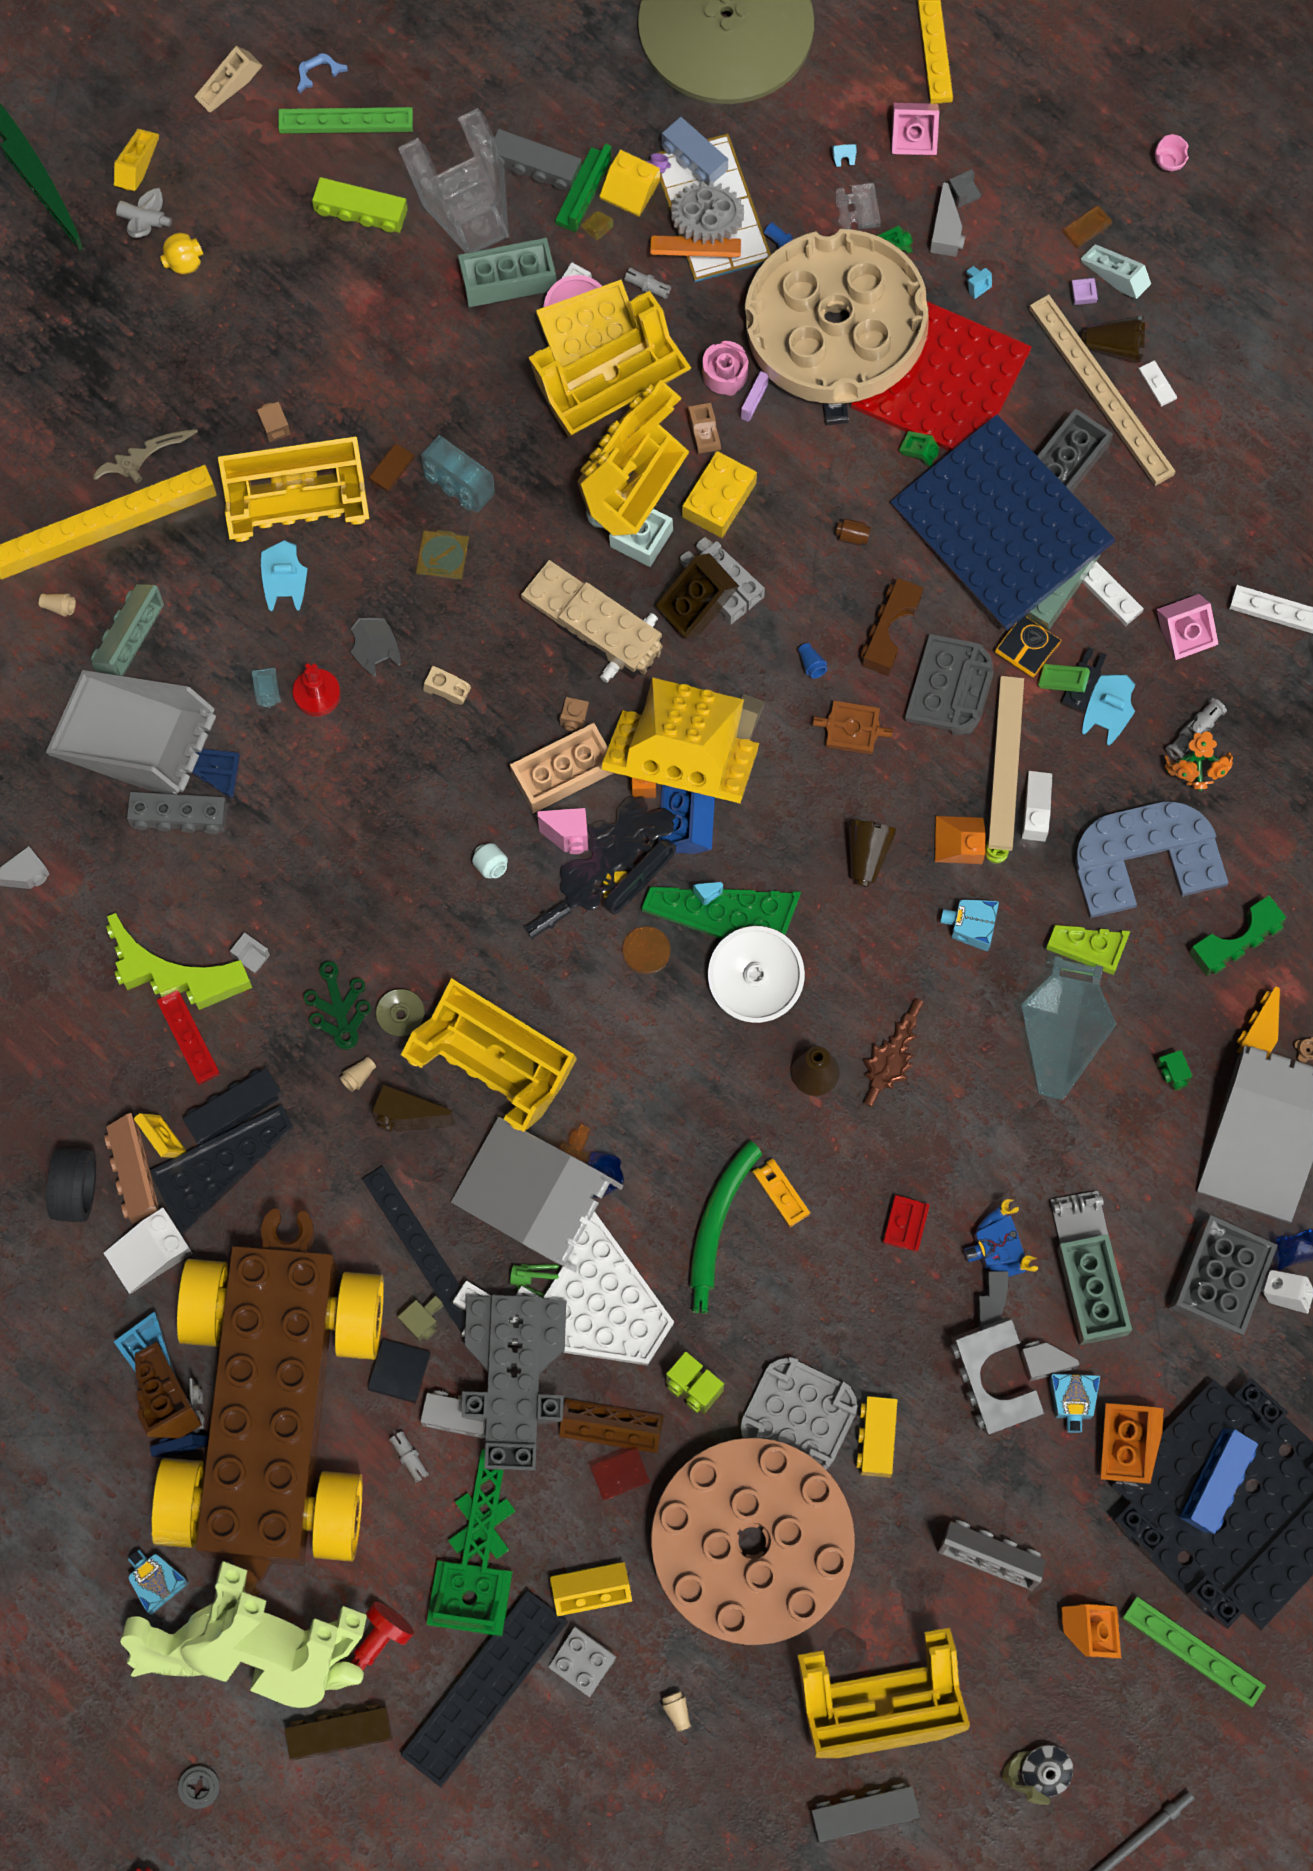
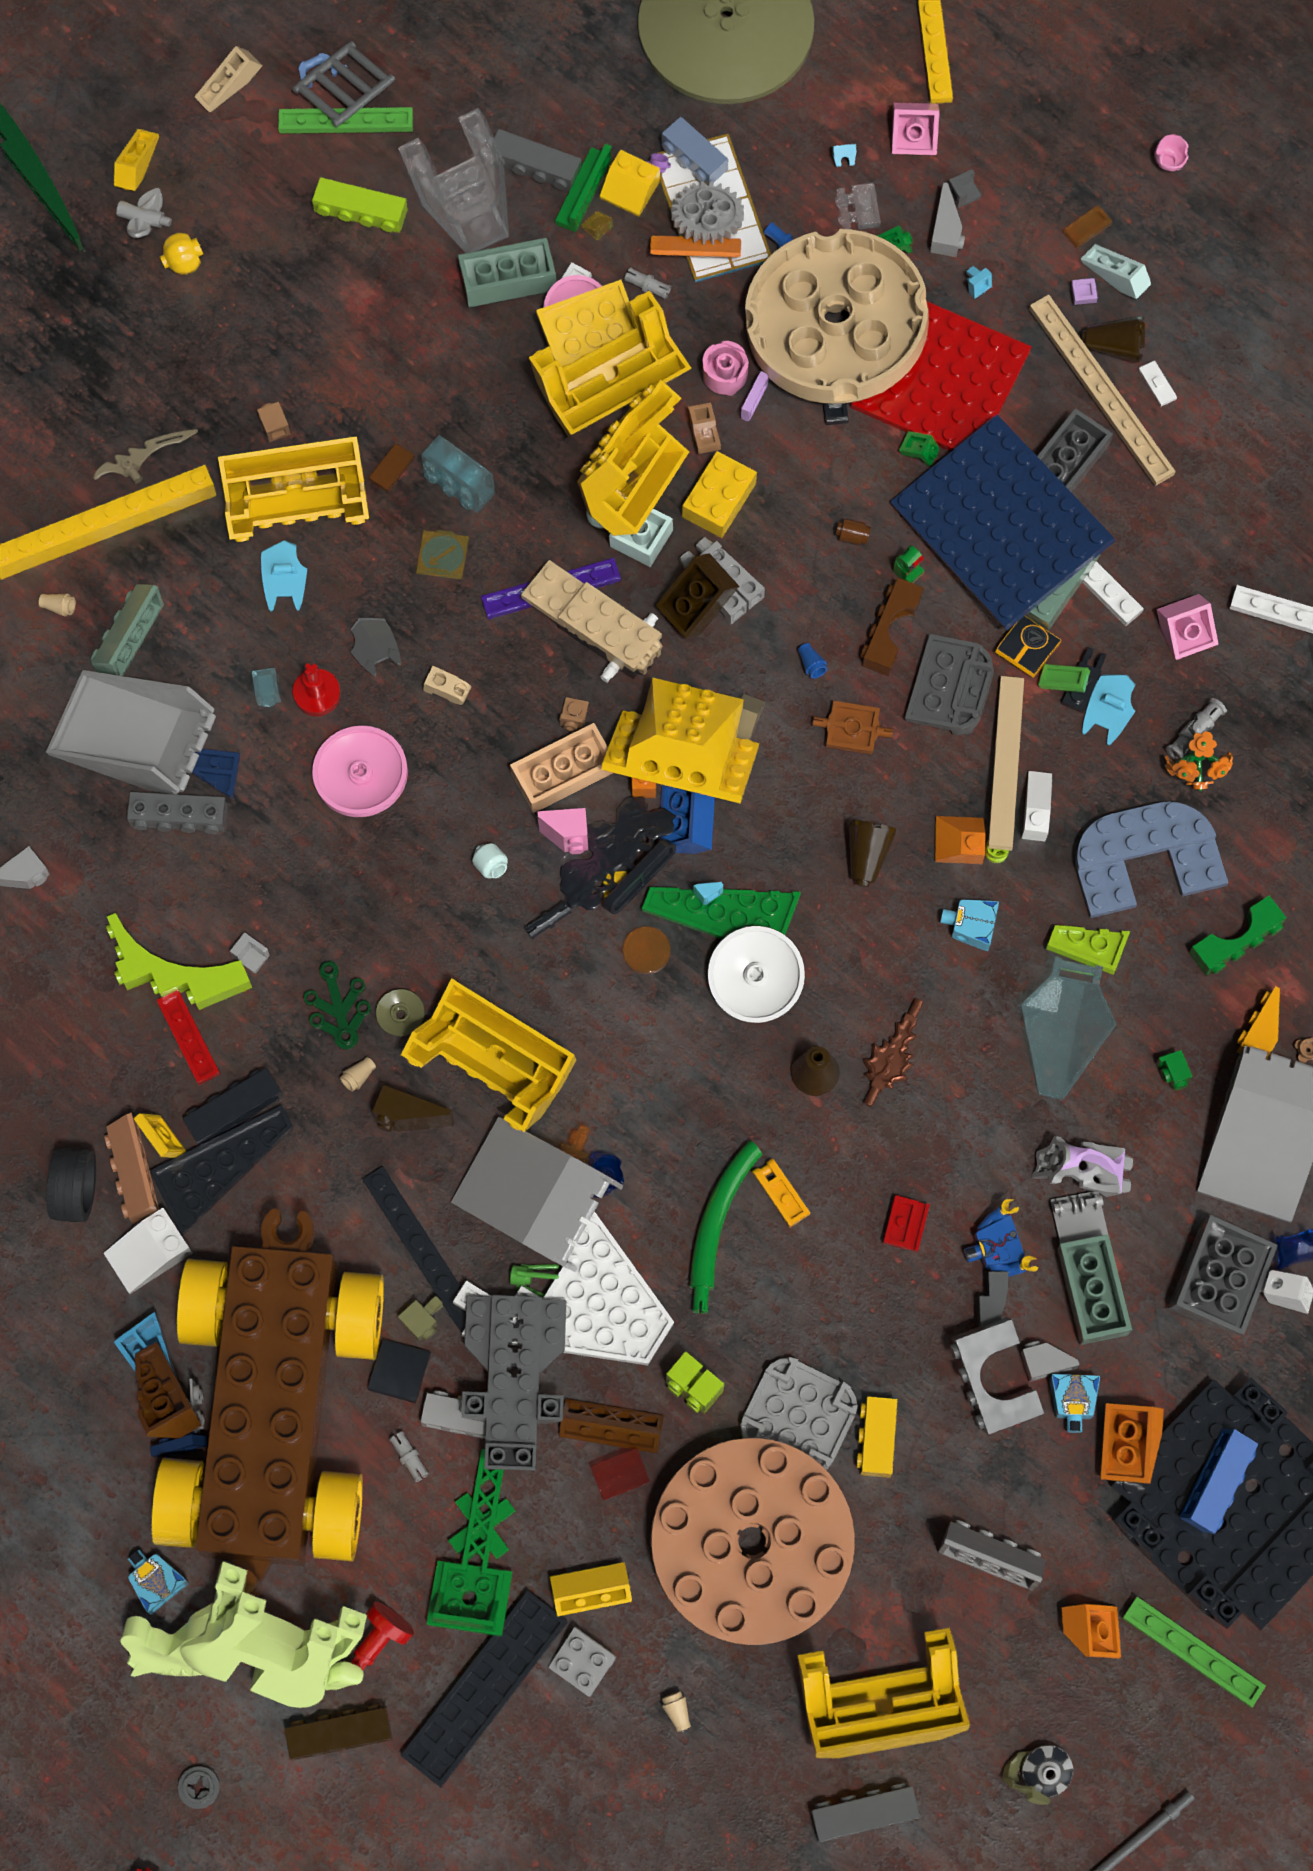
(334, 61): none -> dark grey bar
(360, 771): none -> bright pink dish
(510, 599): none -> dark purple tile
(908, 565): none -> green leg
(1102, 1161): none -> light grey hips

